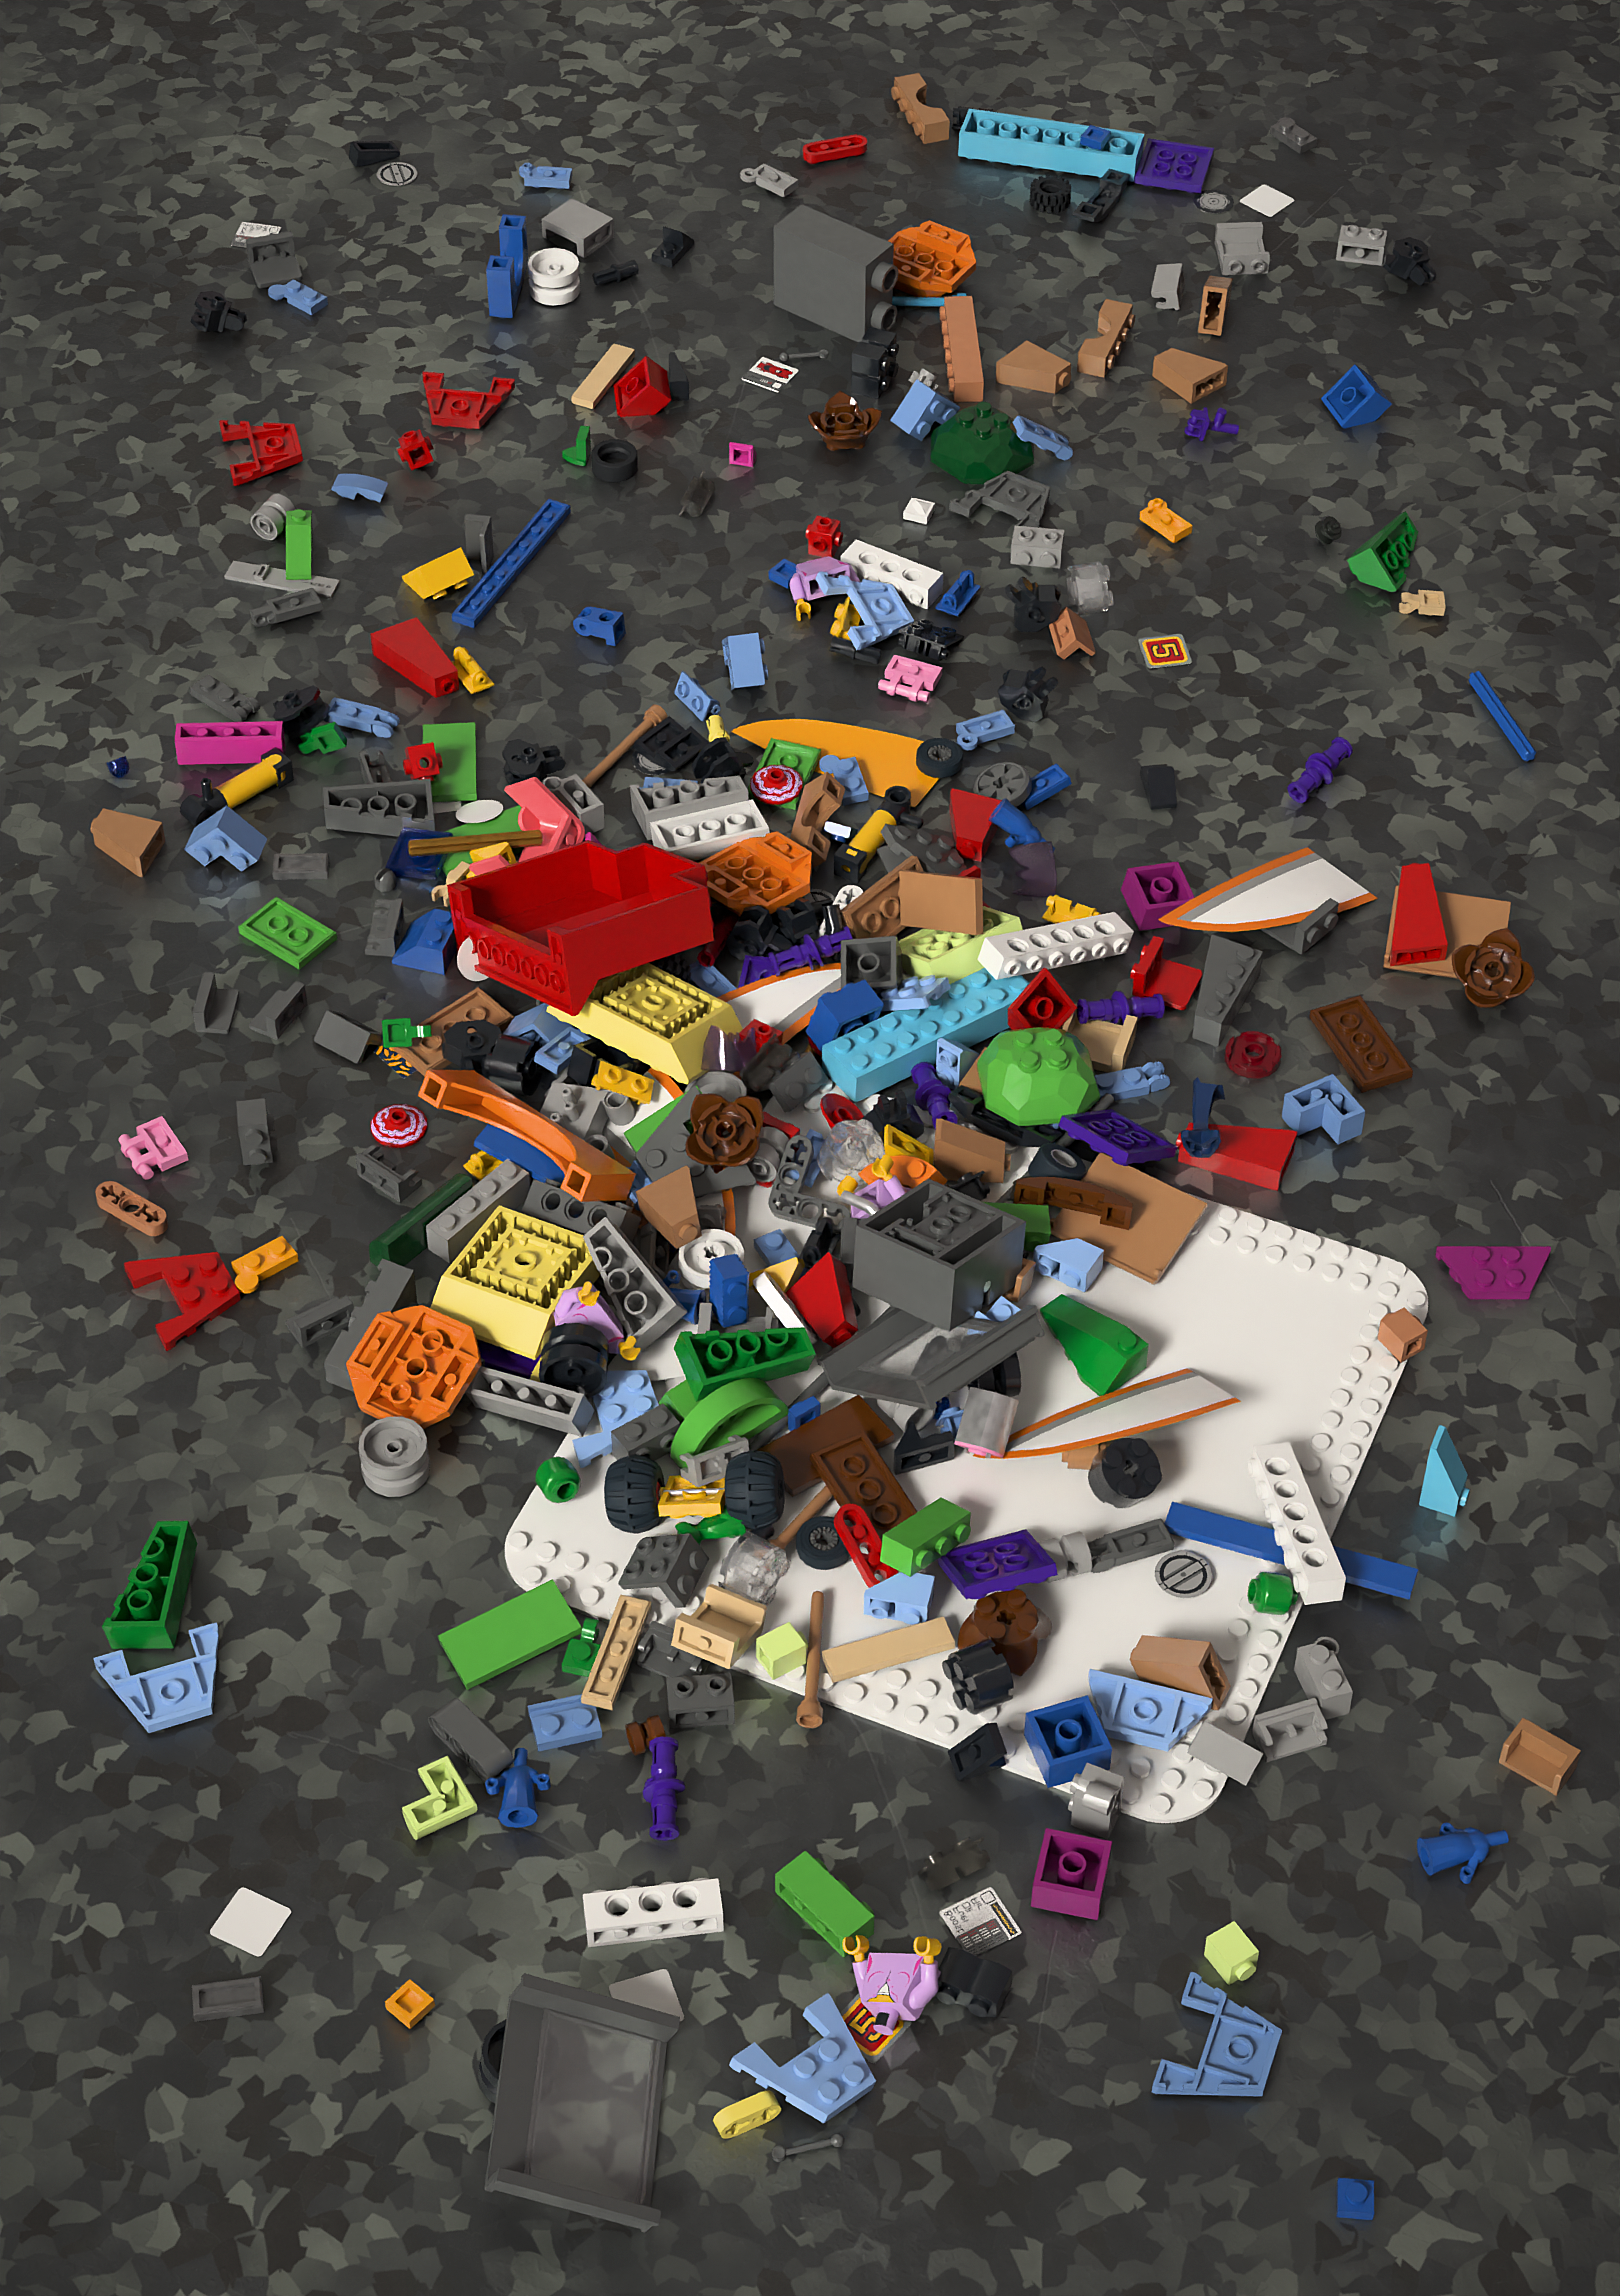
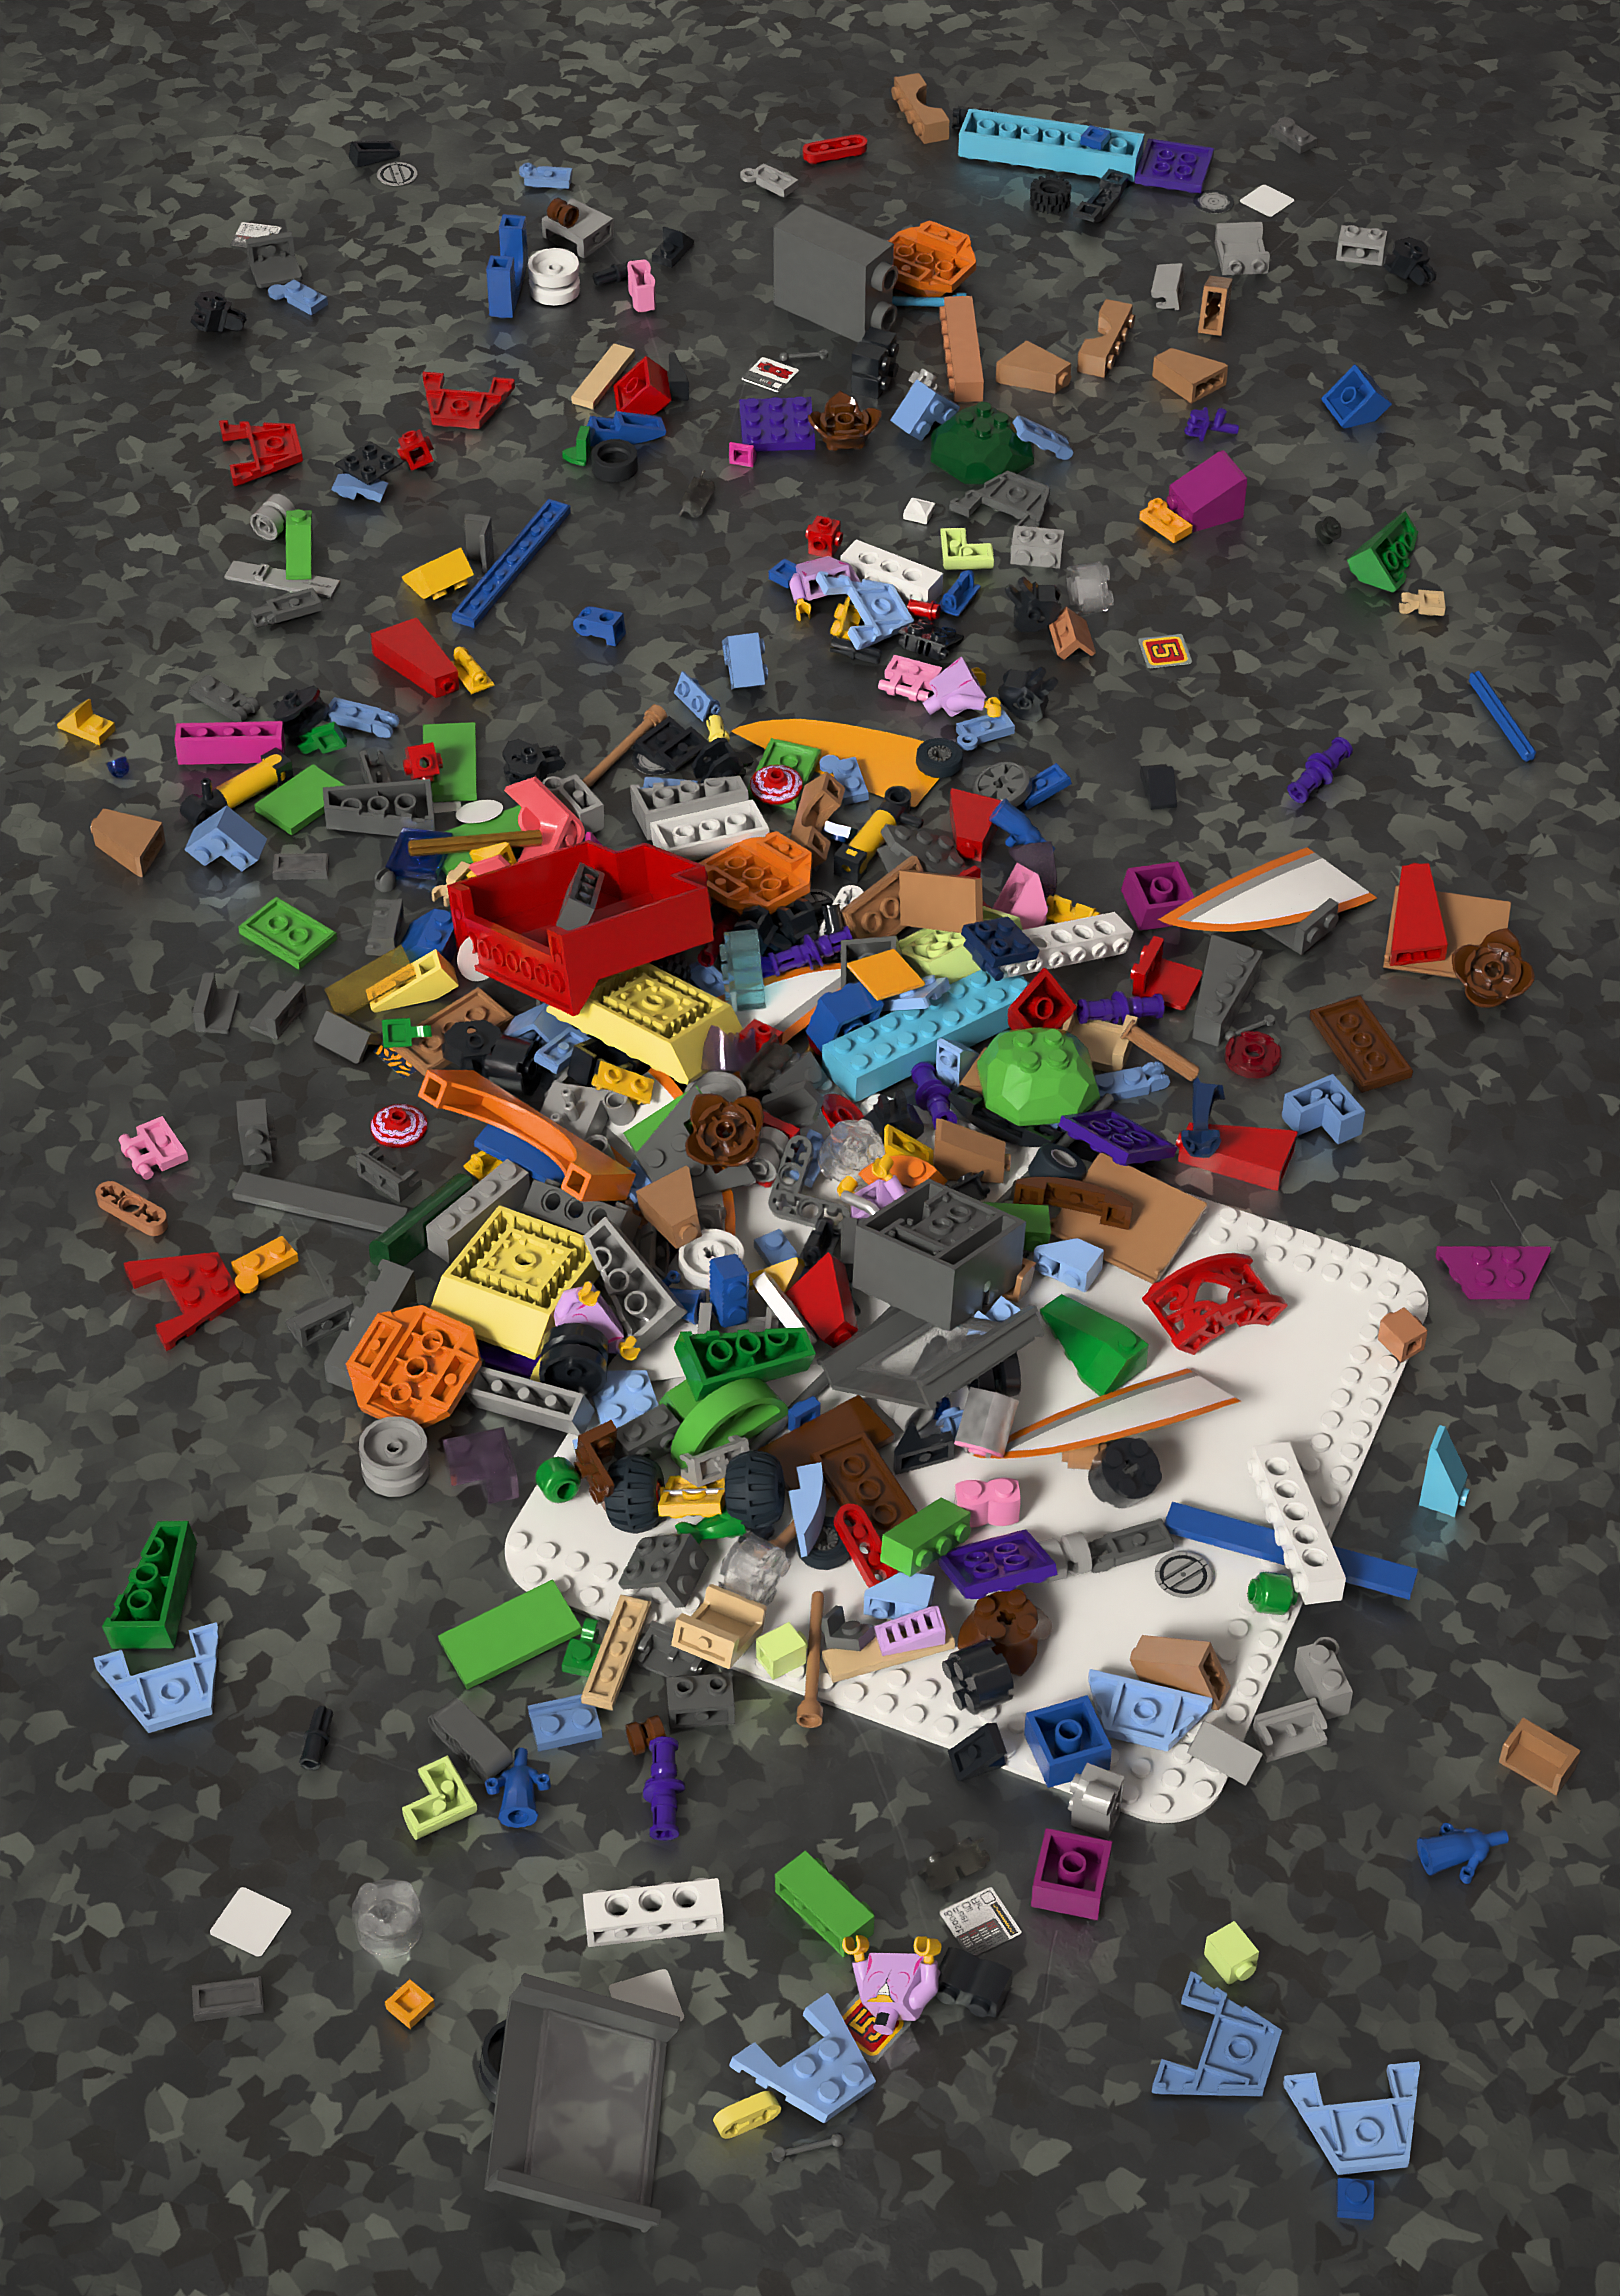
(87, 725): none -> yellow slope
(297, 800): none -> bright green tile
(316, 1738): none -> black axle
(317, 1202): none -> dark grey tile
(369, 463): none -> black hinge
(370, 981): none -> clear yellow piece
(387, 1918): none -> clear brick
(432, 980): none -> light yellow slope
(484, 1458): none -> clear purple brick
(563, 213): none -> reddish brown wheel
(580, 897): none -> dark grey brick
(592, 1452): none -> reddish brown bracket
(627, 427): none -> blue slope
(641, 285): none -> bright pink brick
(742, 970): none -> clear light blue brick
(777, 423): none -> dark purple plate
(795, 1104): none -> dark grey panel
(808, 1506): none -> light blue slope
(843, 1634): none -> dark grey bracket
(885, 974): none -> light orange piece
(920, 1619): none -> lavender slope
(924, 609): none -> red pin
(961, 689): none -> lavender torso
(964, 556): none -> yellowish green brick
(989, 1502): none -> bright pink brick
(997, 944): none -> dark blue plate
(1023, 898): none -> bright pink slope
(1160, 1051): none -> medium nougat axle
(1209, 493): none -> magenta slope
(1231, 1270): none -> red fence
(1269, 1020): none -> dark grey hinge
(1363, 2133): none -> light blue wing

